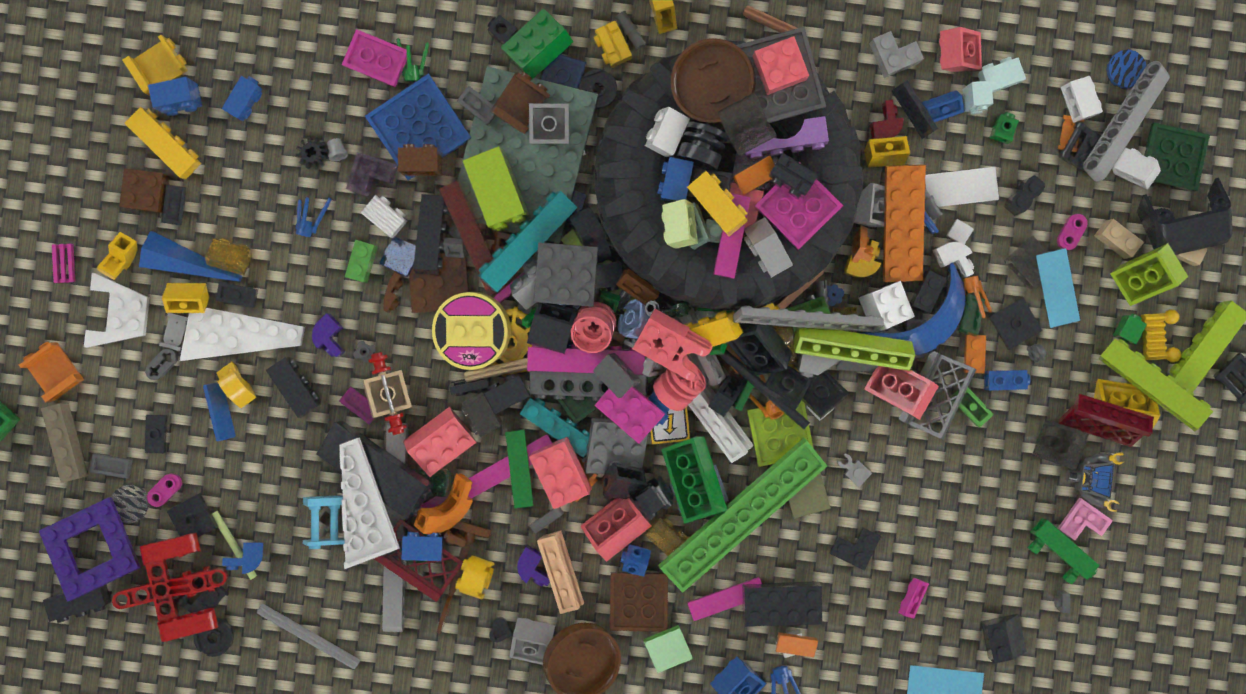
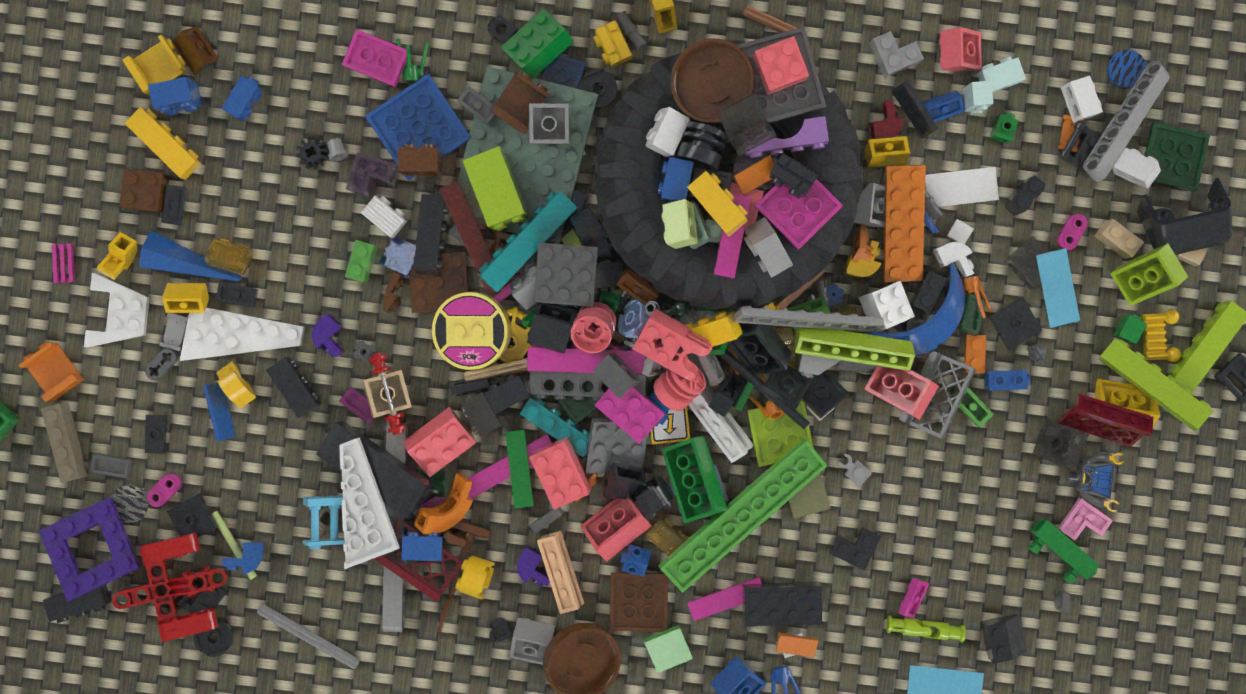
(195, 49): none -> reddish brown panel
(303, 226): blue plant -> none
(454, 247): dark grey plate -> none
(914, 627): none -> lime piece

